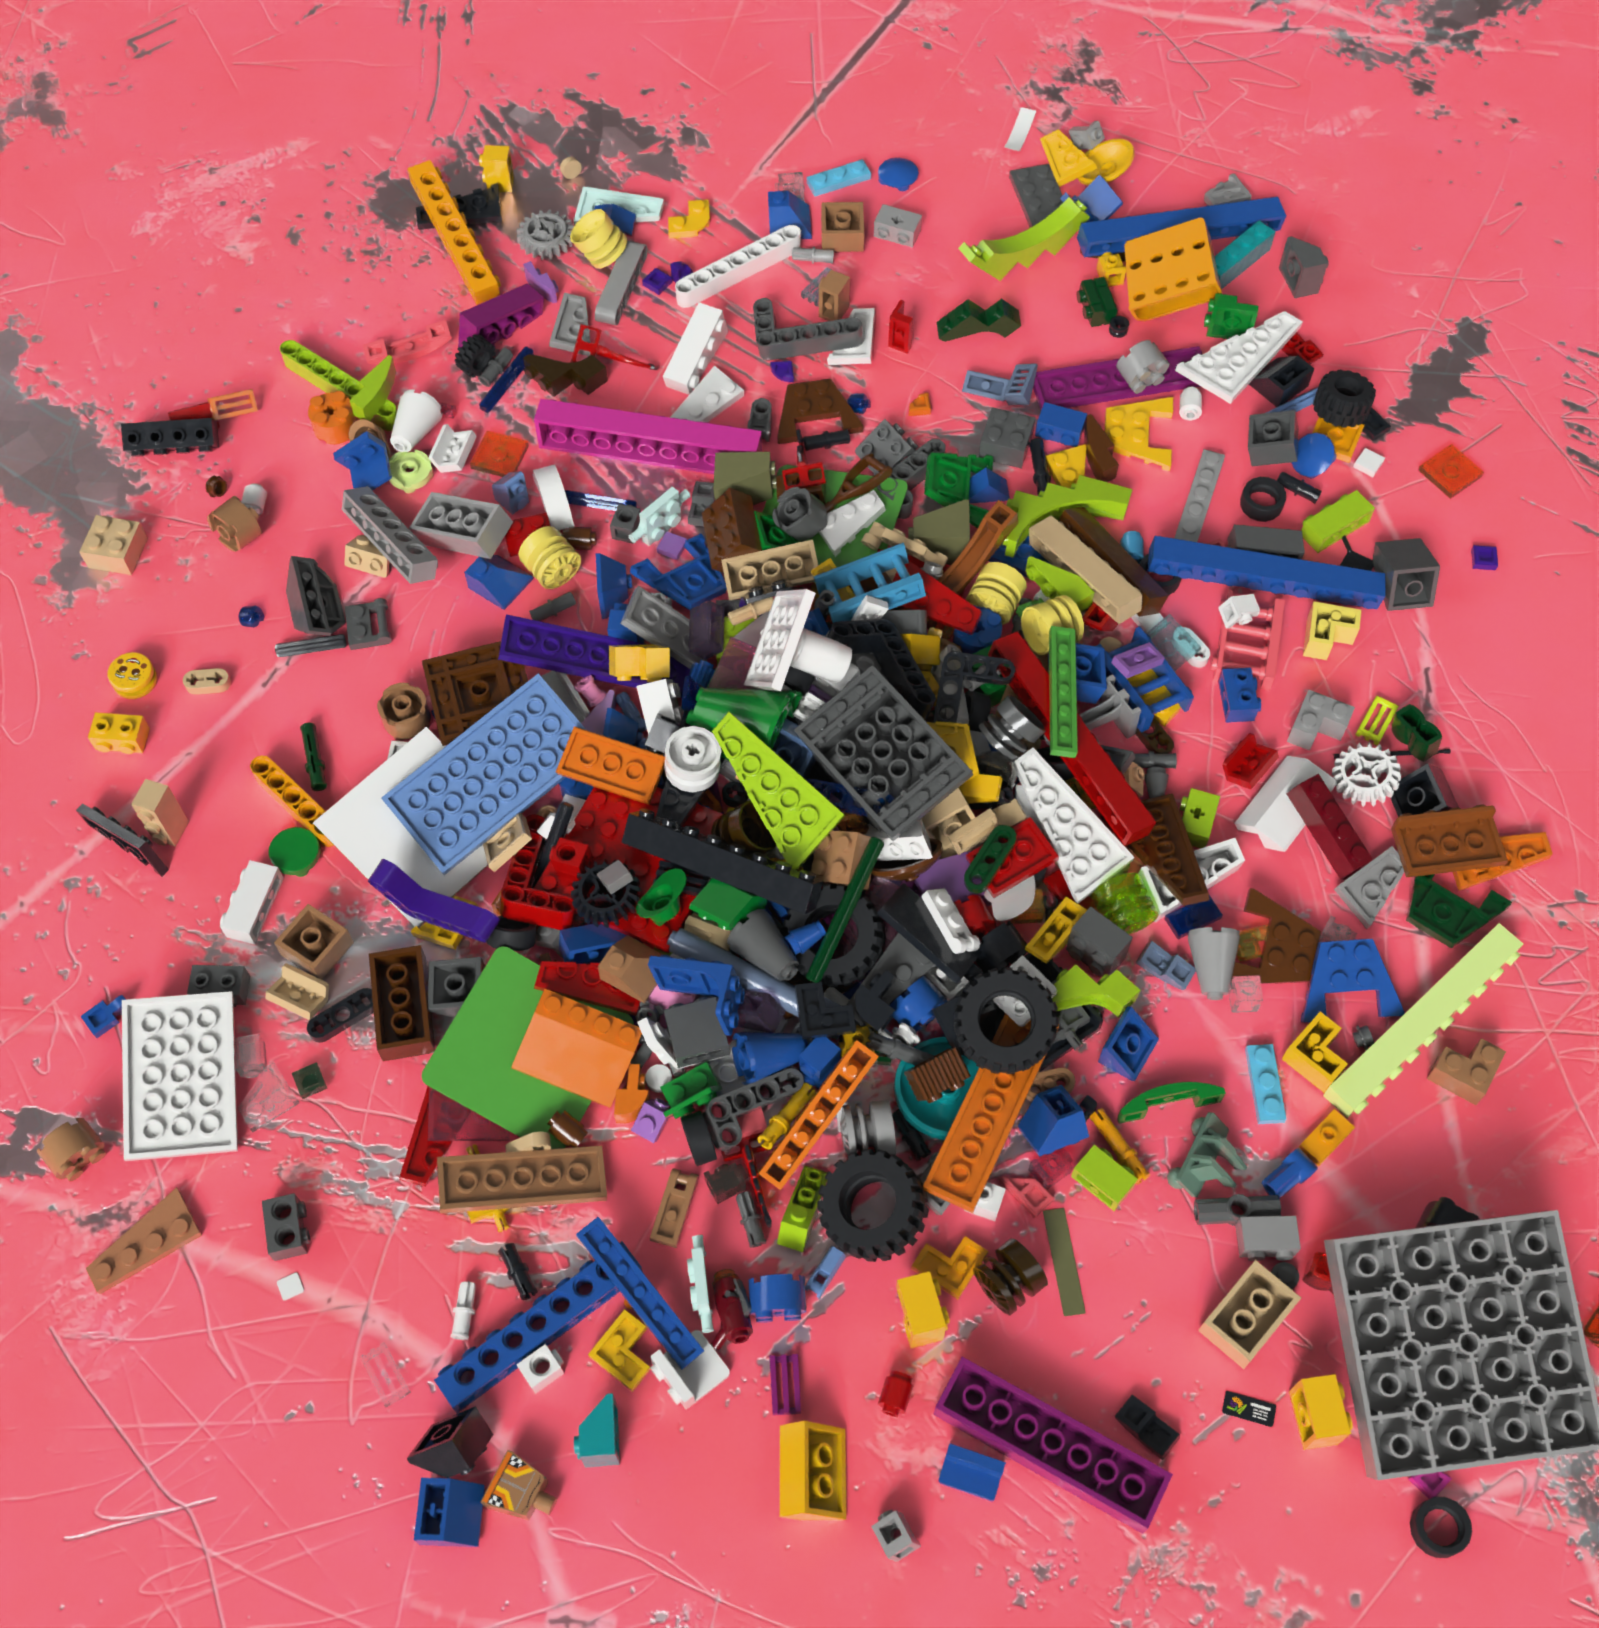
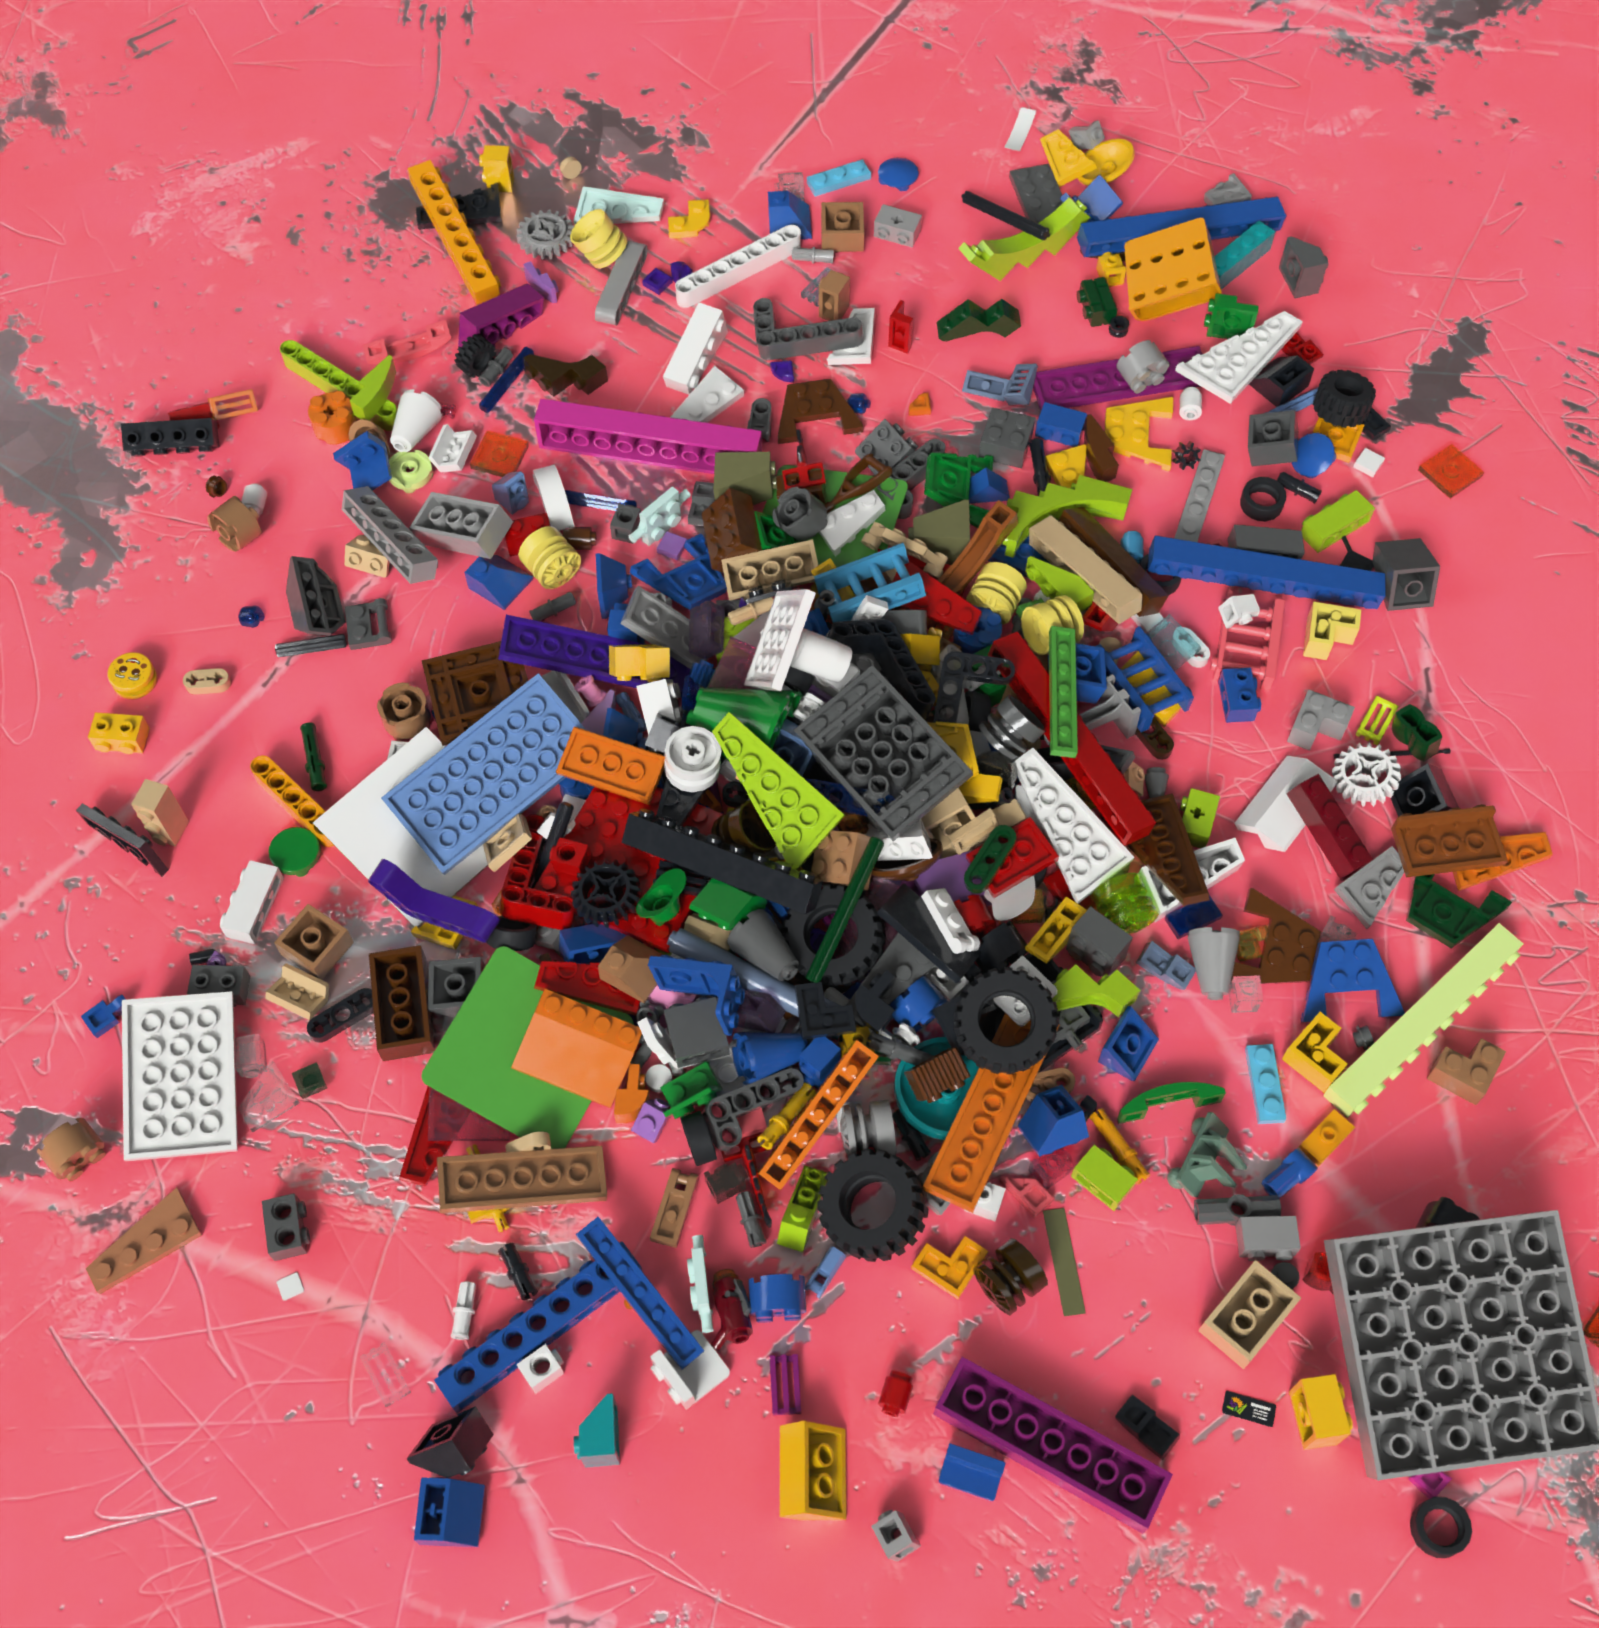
(113, 545): tan brick -> none
(208, 956): none -> arm
(518, 1489): medium nougat torso -> none
(567, 325): light grey wing -> none
(567, 1129): reddish brown brick -> none
(599, 350): red piece -> none
(614, 1352): yellow plate -> none
(615, 876): light grey slope -> none
(621, 217): blue slope -> none
(804, 937): blue cone -> none
(826, 440): black pin -> none
(923, 1316): yellow brick -> none
(933, 569): light grey plate -> none
(1005, 215): none -> black axle
(1138, 660): medium lavender plate -> none
(1156, 760): dark grey pin -> none
(1186, 449): none -> black gear
(1248, 762): red bracket -> none
(1484, 557): dark purple tile -> none

